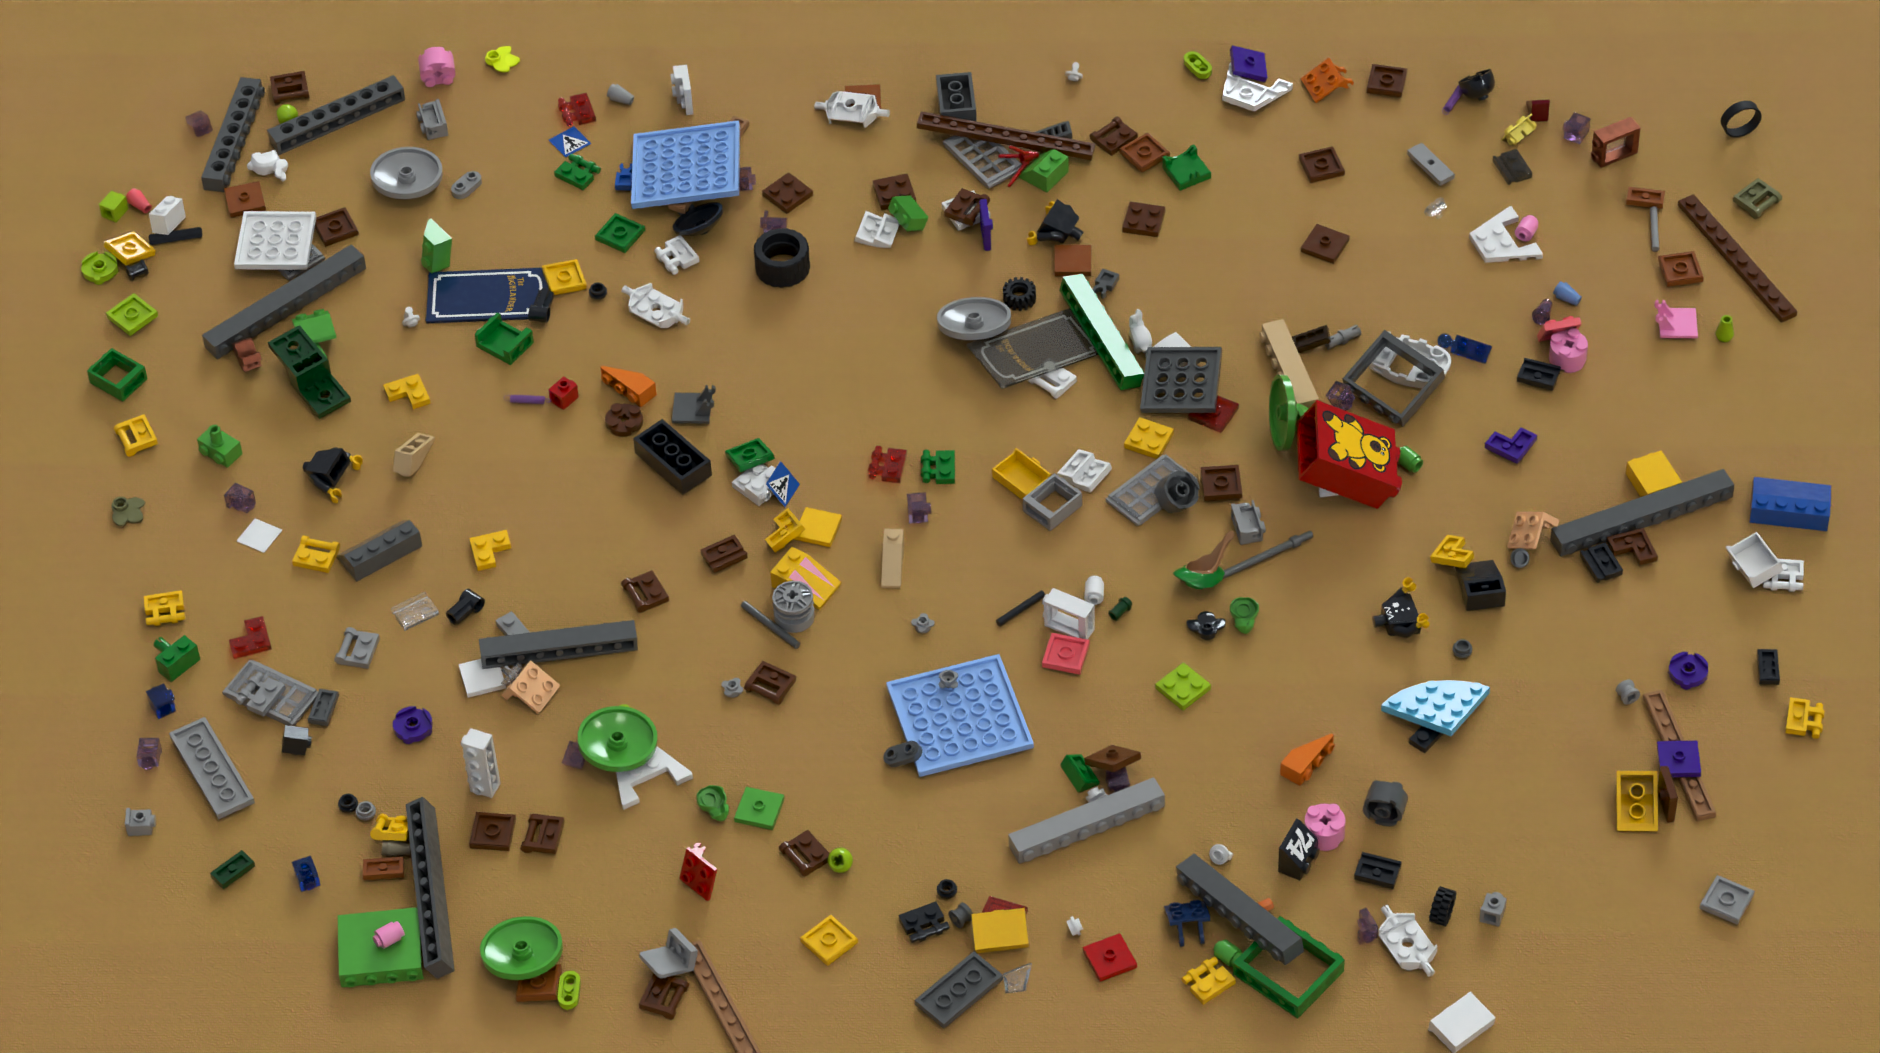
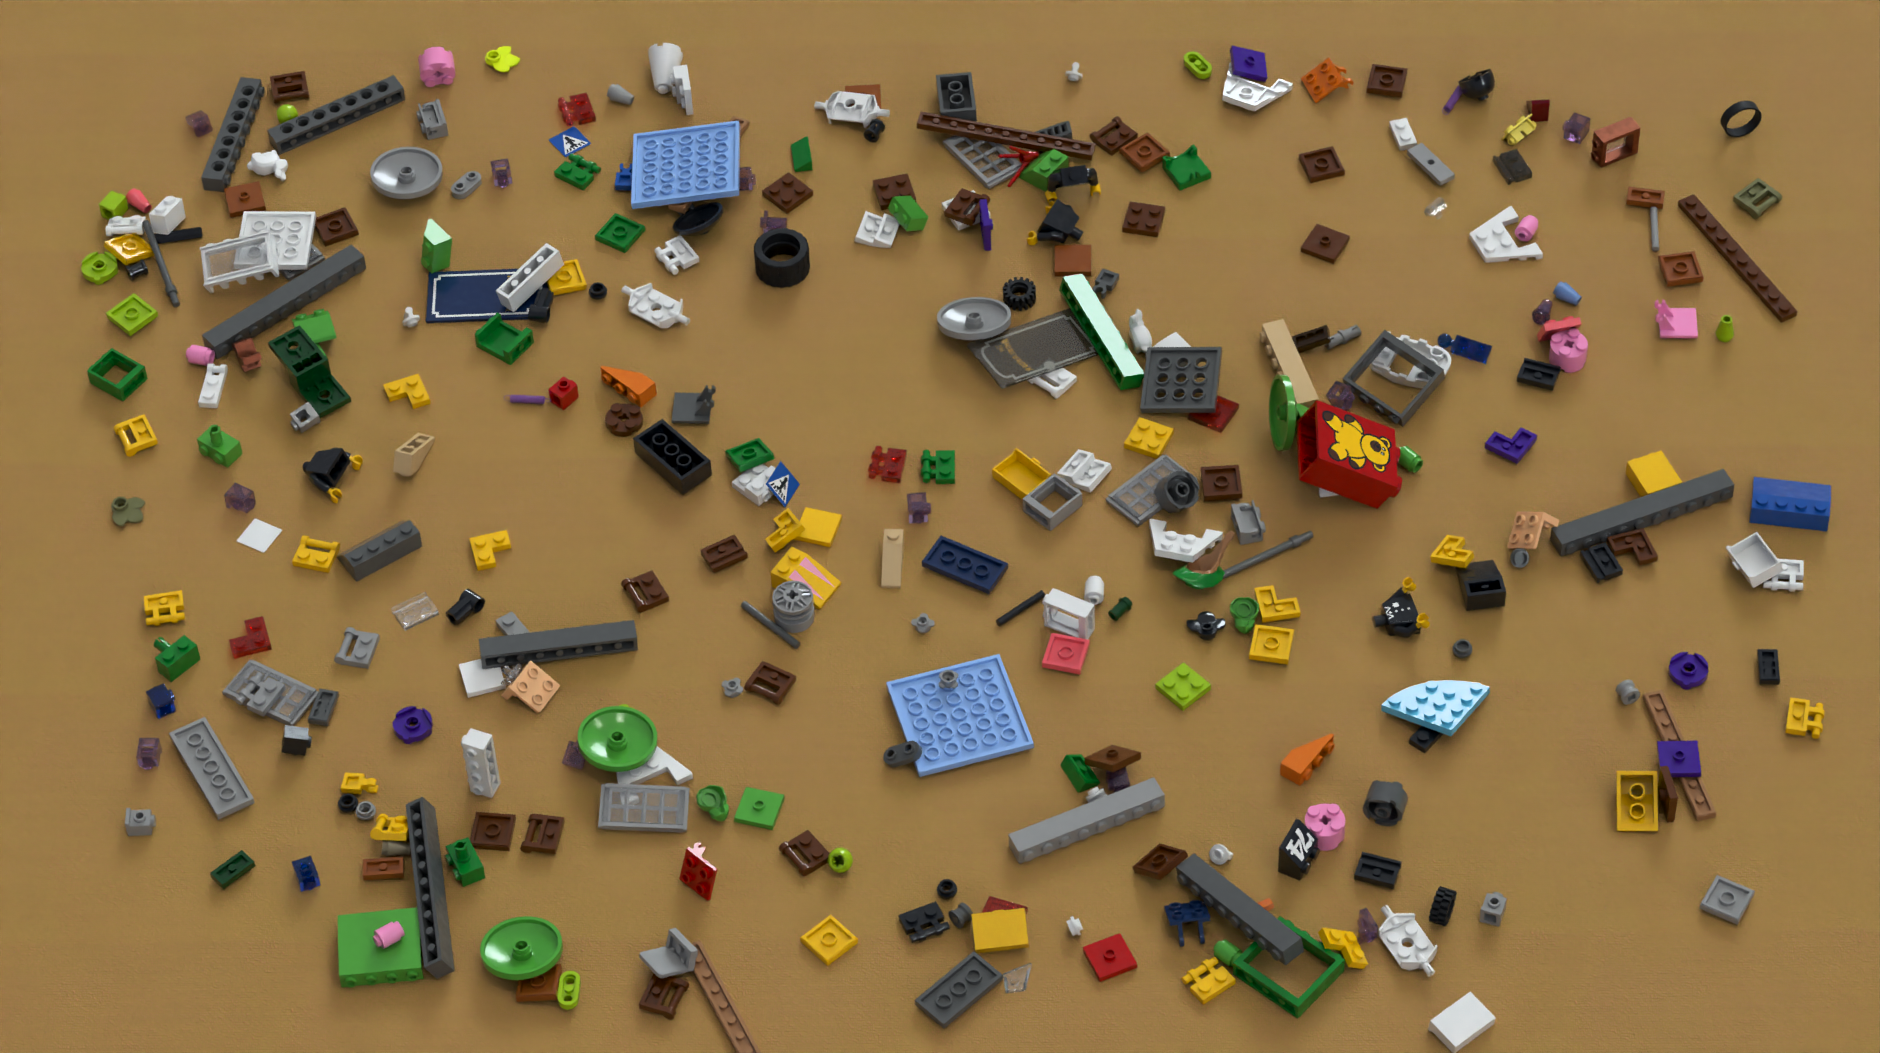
(127, 225): none -> white plate
(170, 289): none -> dark grey bar
(200, 355): none -> bright pink brick
(213, 386): none -> white plate
(239, 259): none -> window
(304, 412): none -> light grey brick
(356, 782): none -> yellow plate
(465, 862): none -> green brick
(501, 177): none -> brick
(529, 277): none -> white brick
(643, 807): none -> clear piece
(661, 64): none -> white cone
(801, 155): none -> green slope
(874, 130): none -> black bush
(964, 564): none -> dark blue plate
(1072, 177): none -> black torso
(1160, 861): none -> reddish brown tile
(1179, 546): none -> white wing
(1271, 644): none -> yellow plate
(1273, 609): none -> yellow plate
(1346, 943): none -> yellow plate
(1402, 134): none -> white plate

